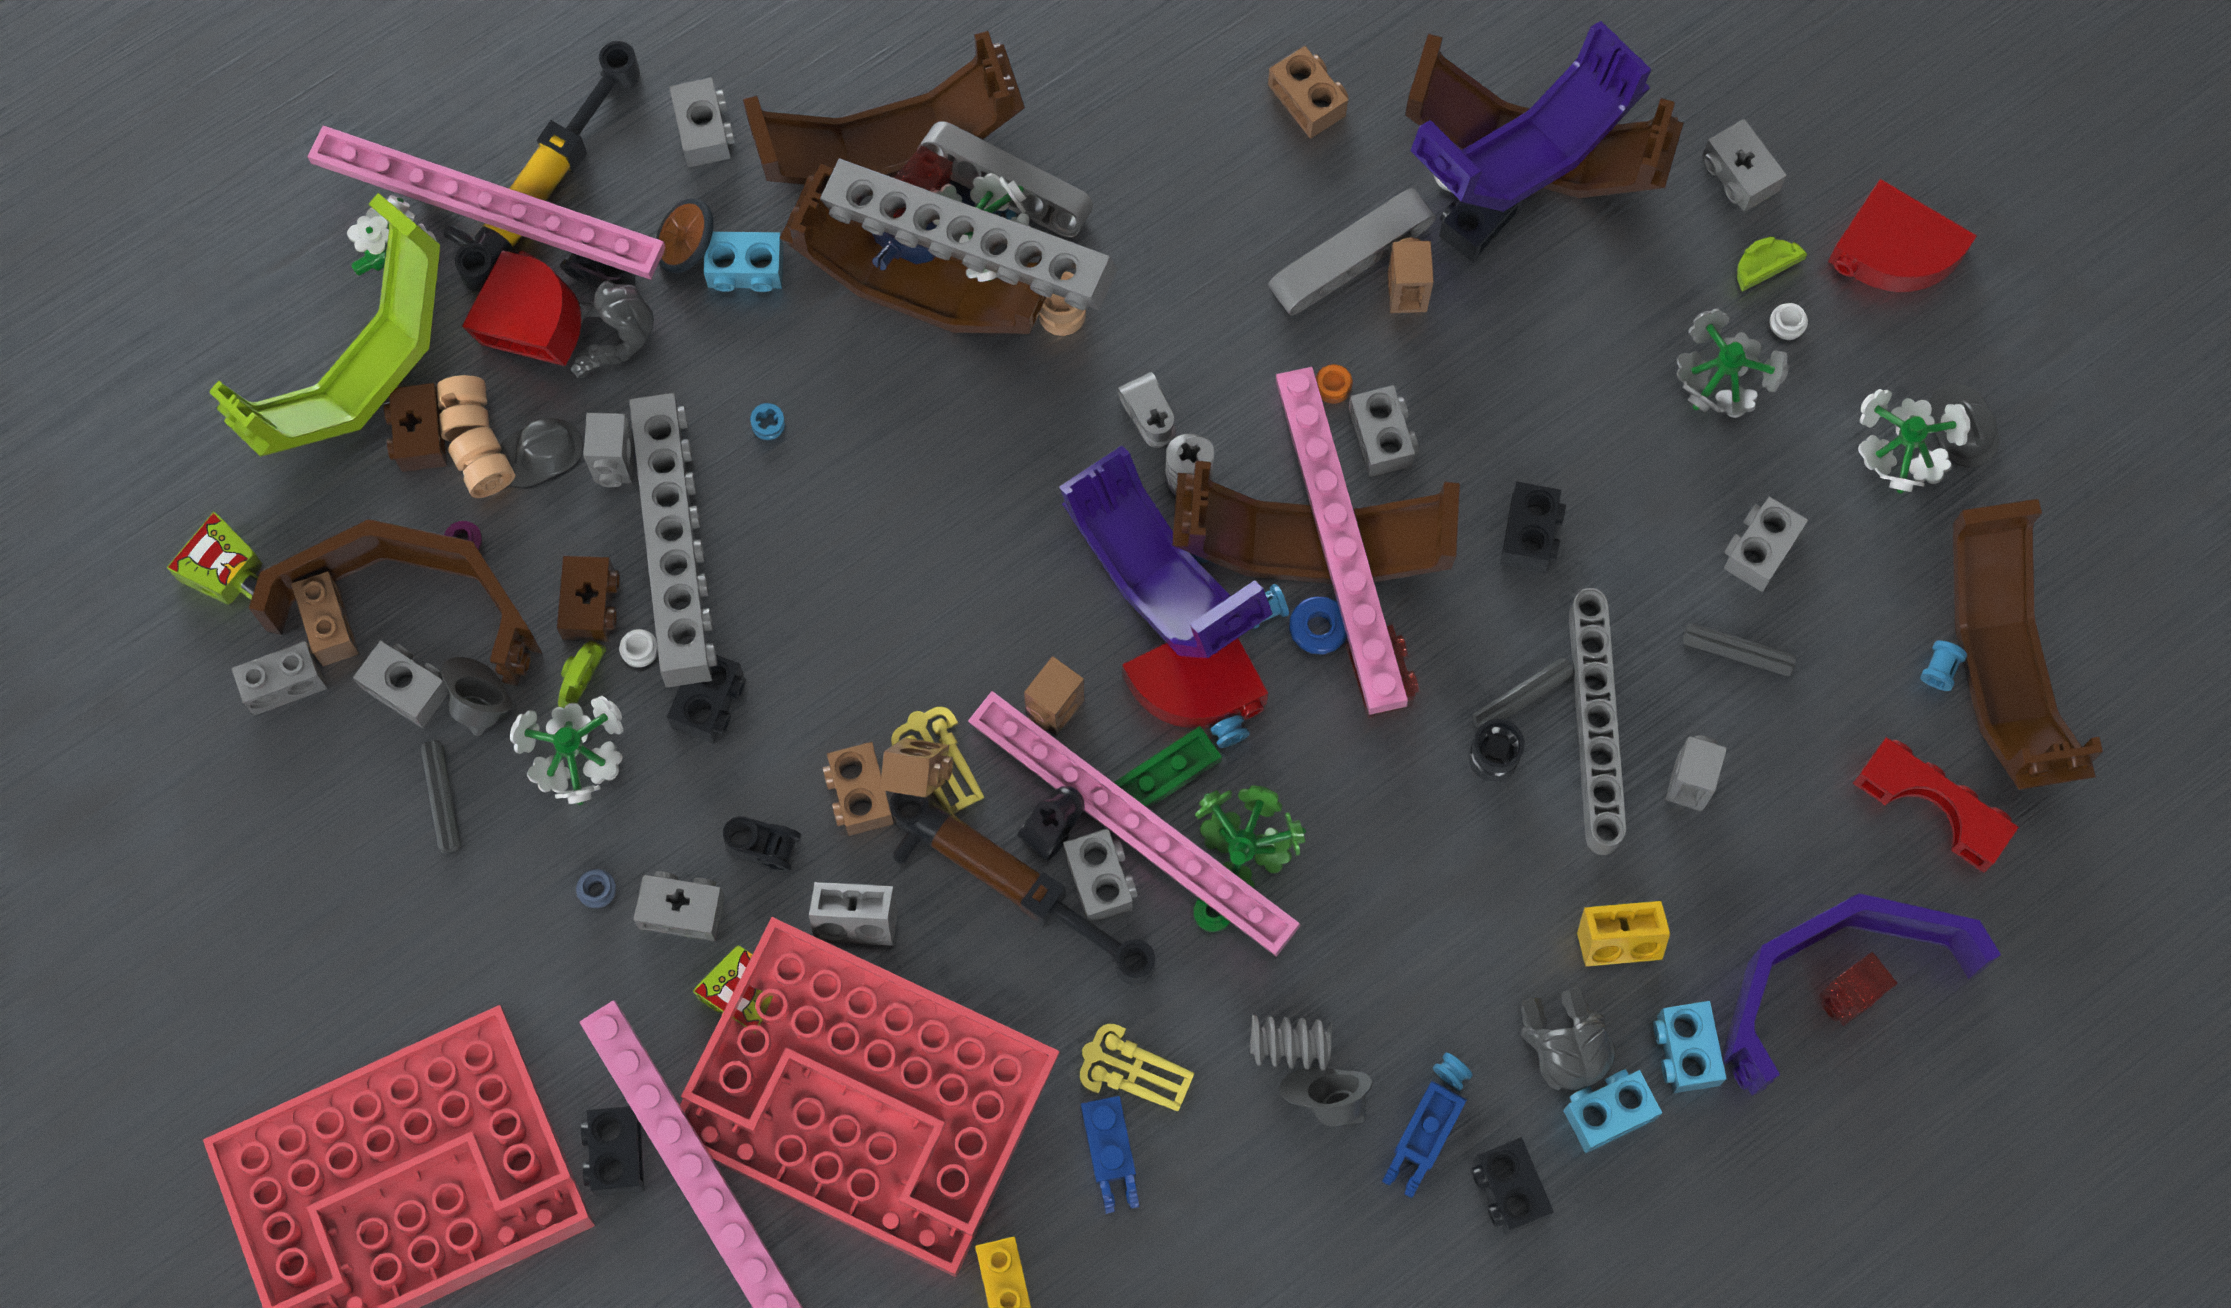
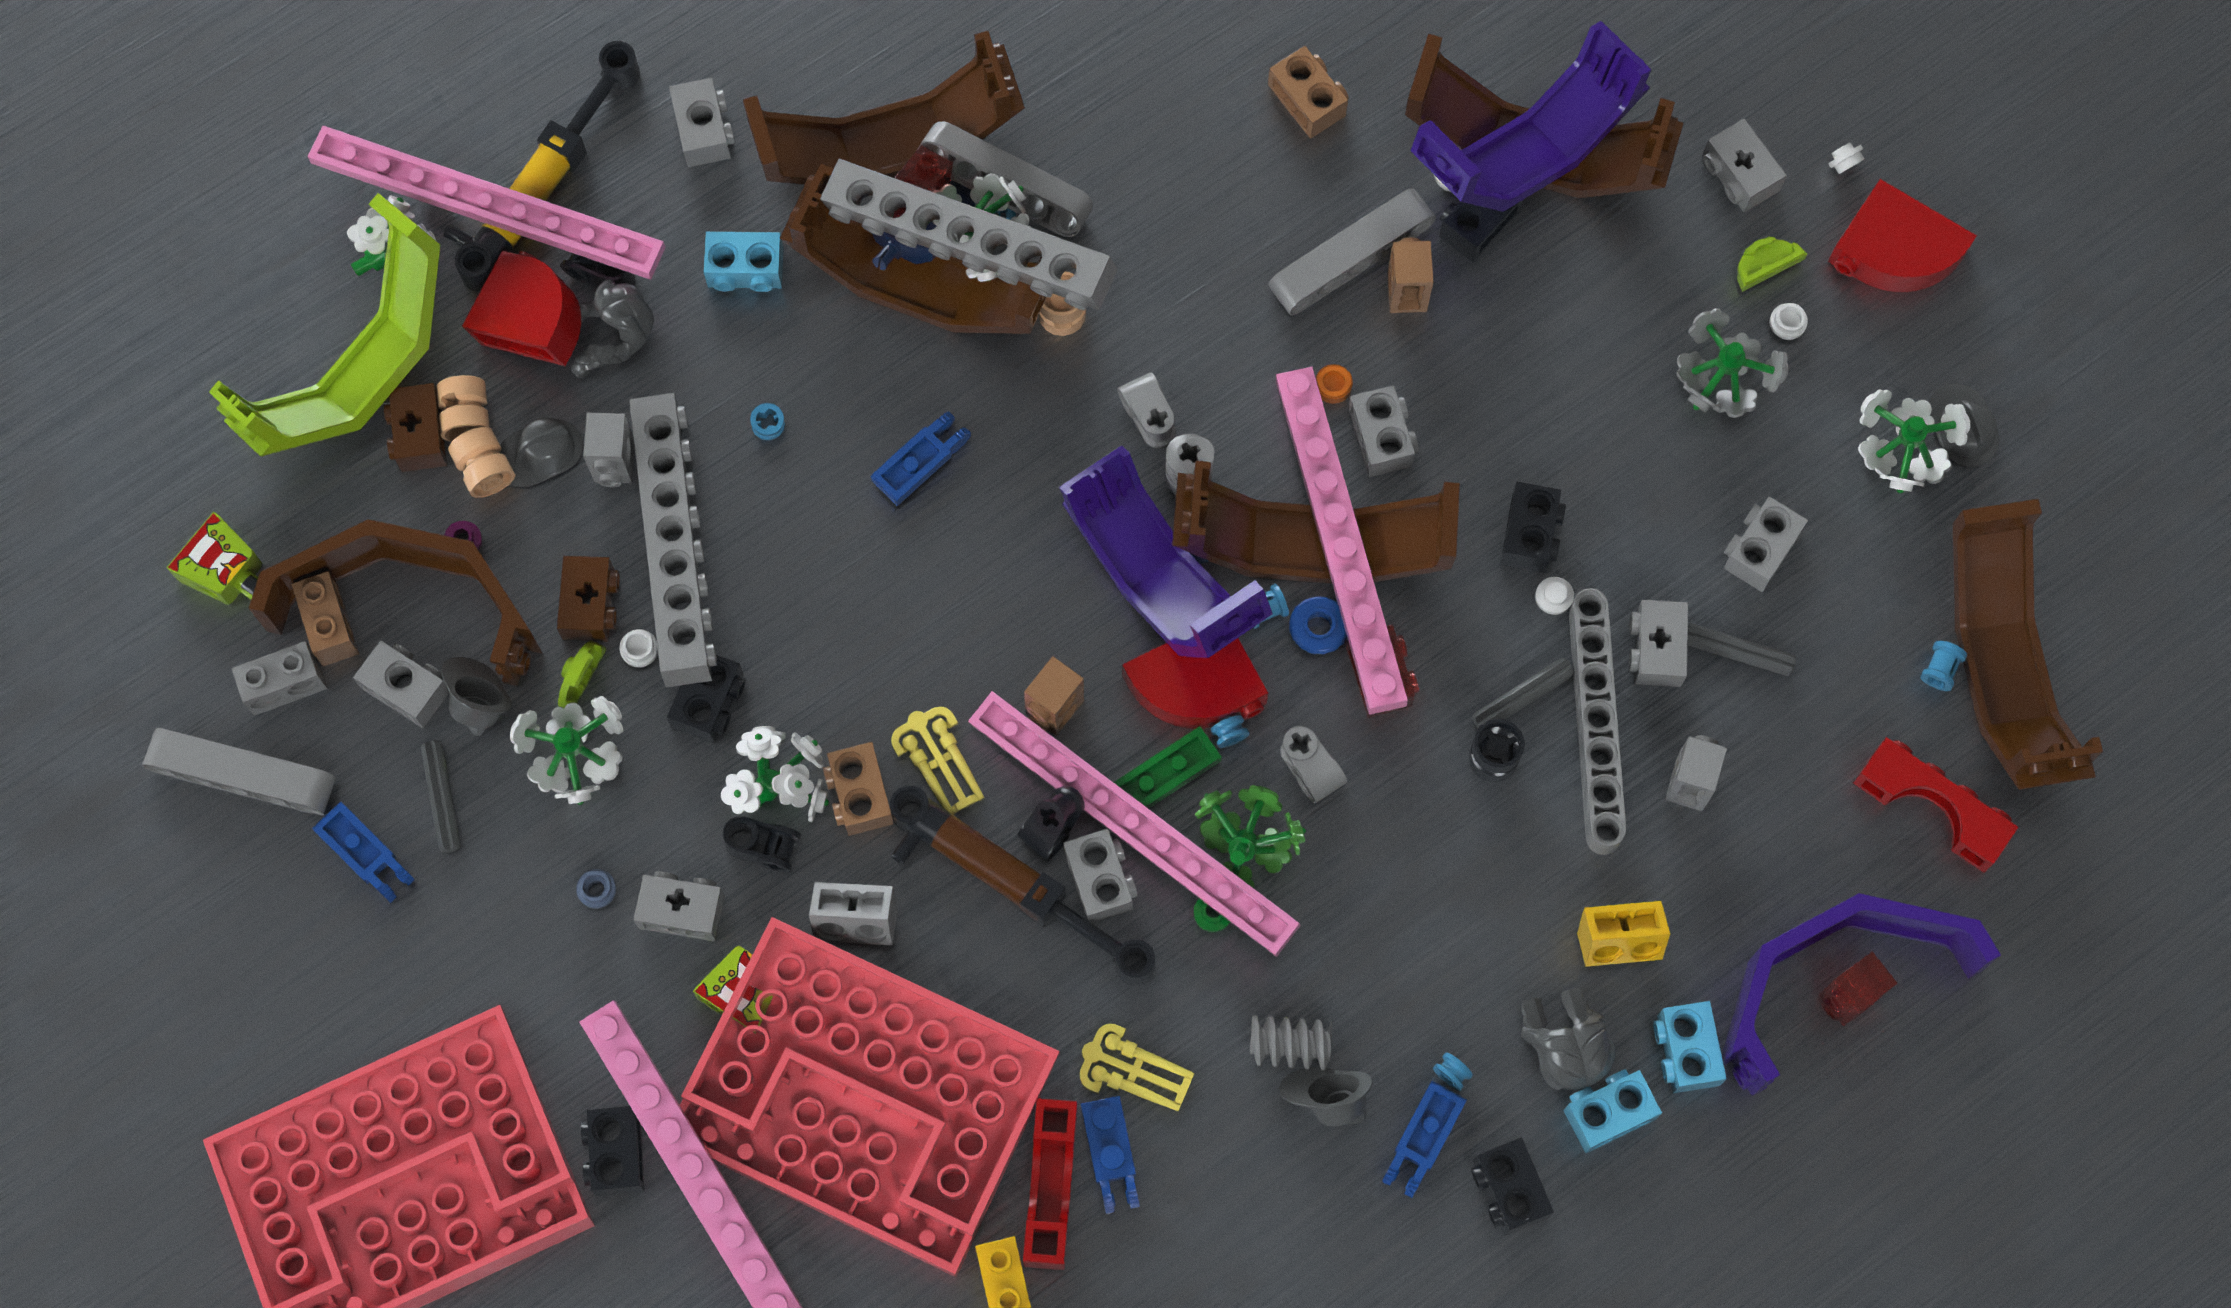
(239, 771): none -> light grey beam
(359, 848): none -> blue hinge
(686, 235): dark orange wheel -> none
(790, 782): none -> white plant
(915, 767): medium nougat brick -> none
(918, 459): none -> blue hinge
(1050, 1184): none -> red arch
(1316, 769): none -> light grey piece
(1554, 595): none -> white plate
(1668, 623): none -> light grey brick
(1846, 157): none -> white plate

